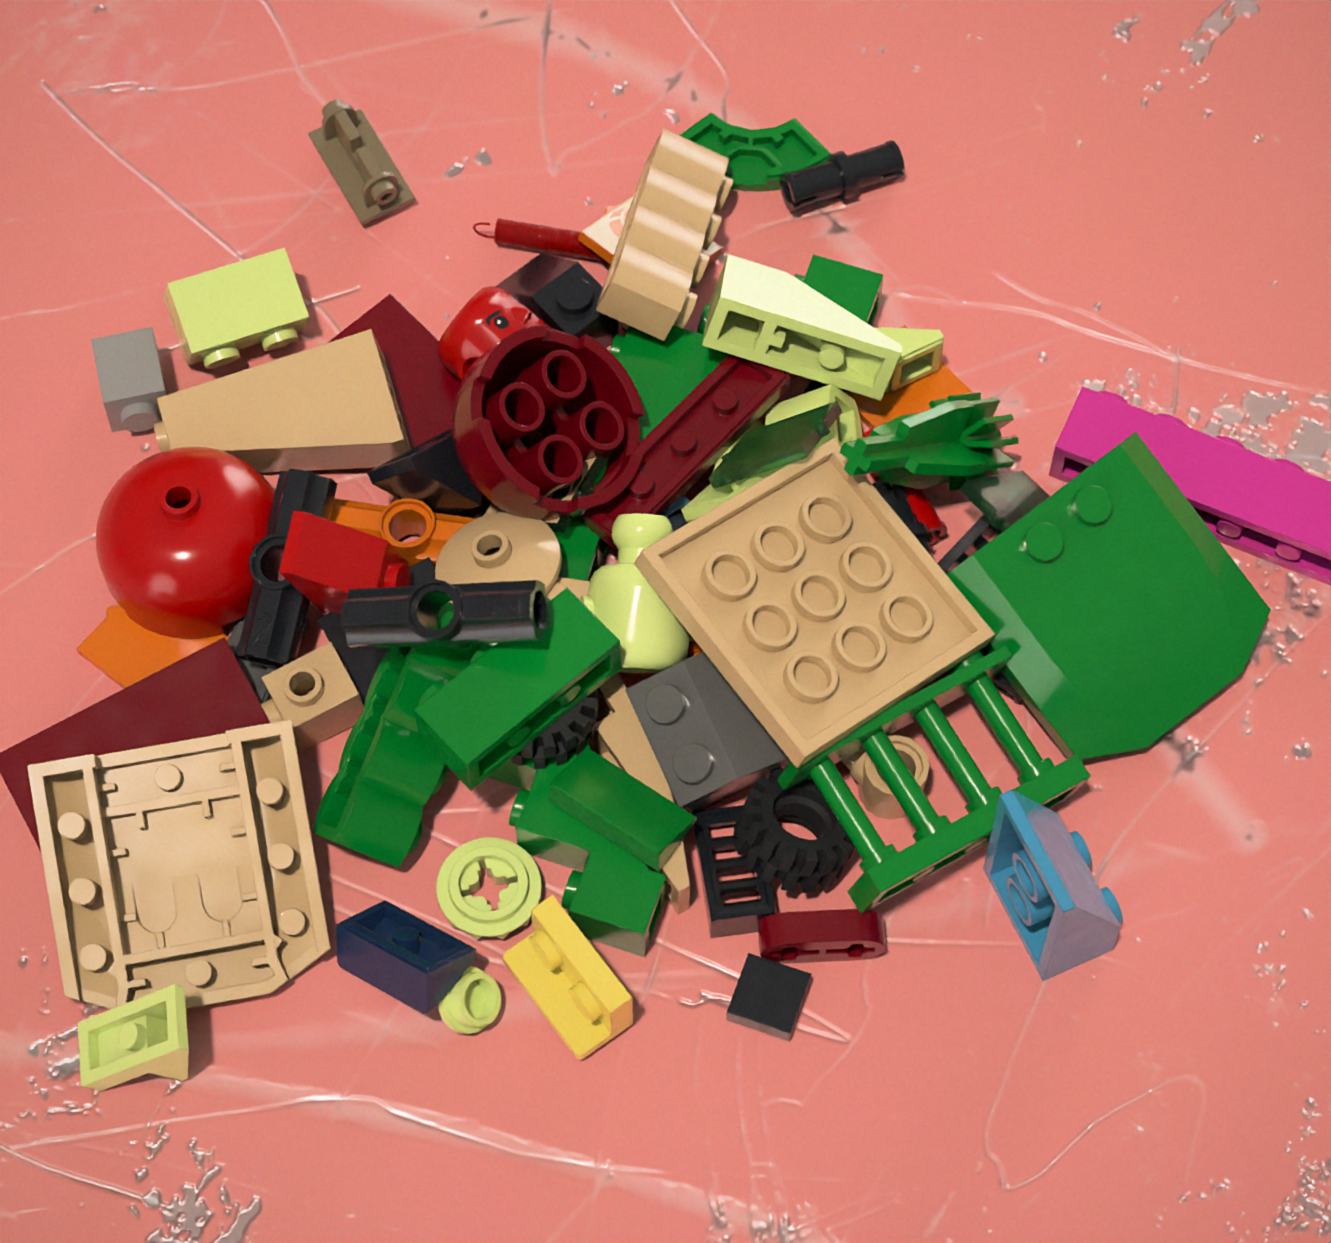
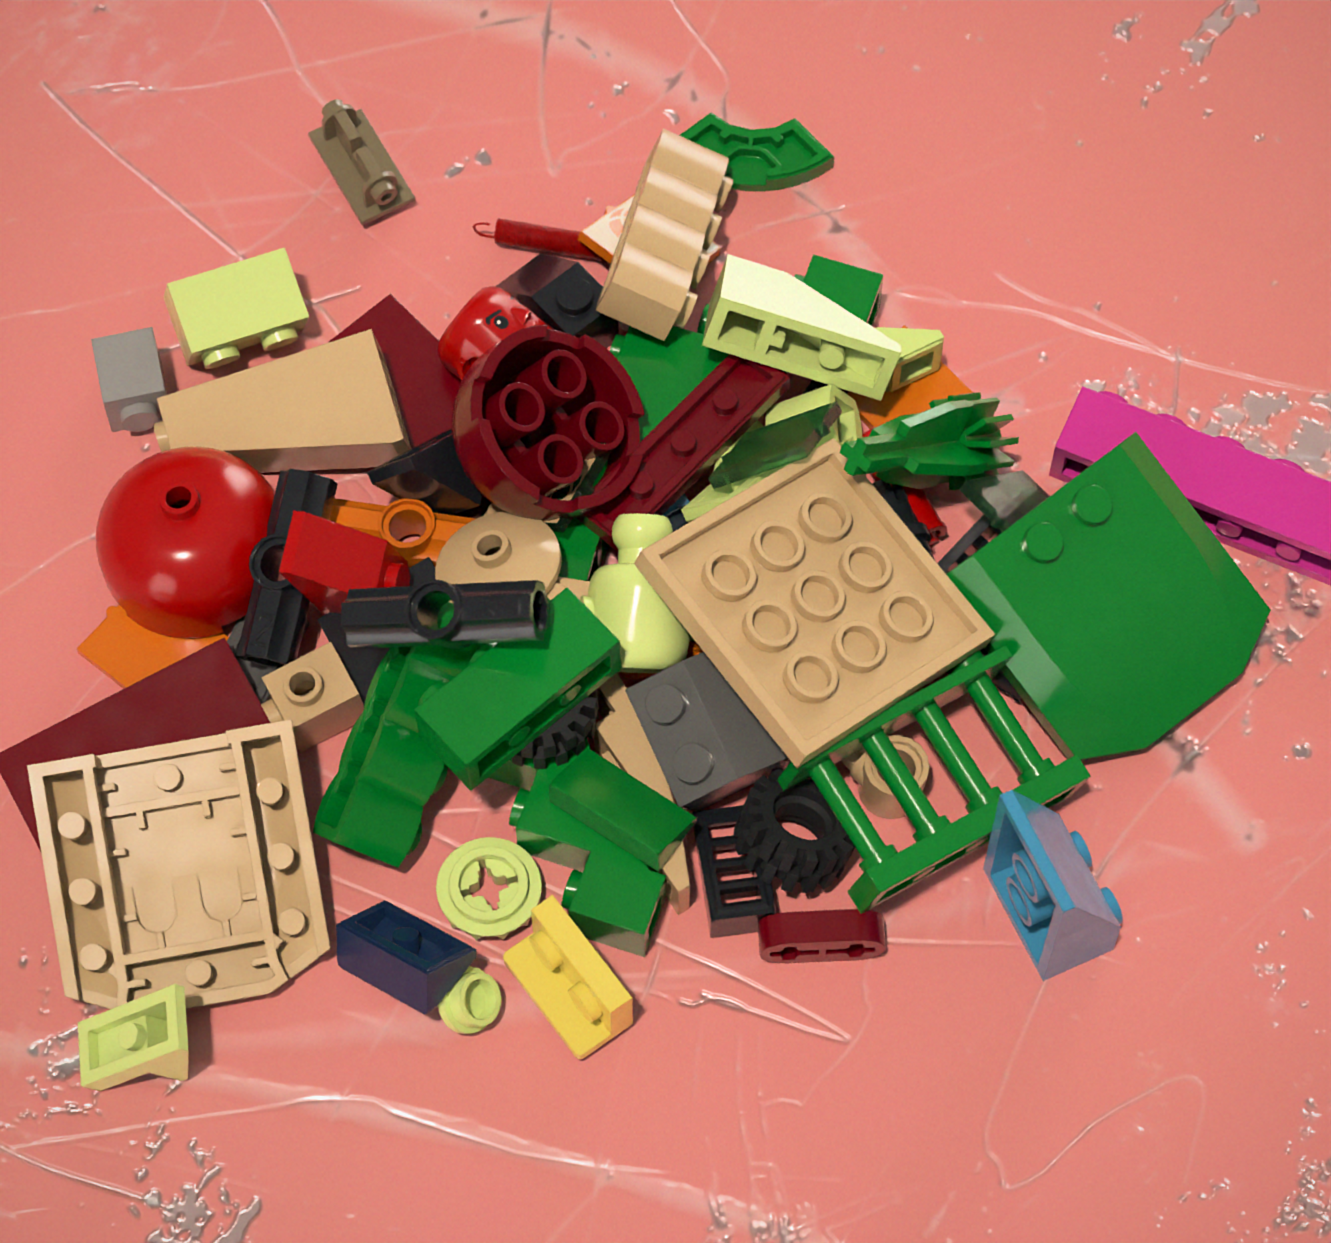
(768, 996): black tile -> none
(842, 175): black pin -> none

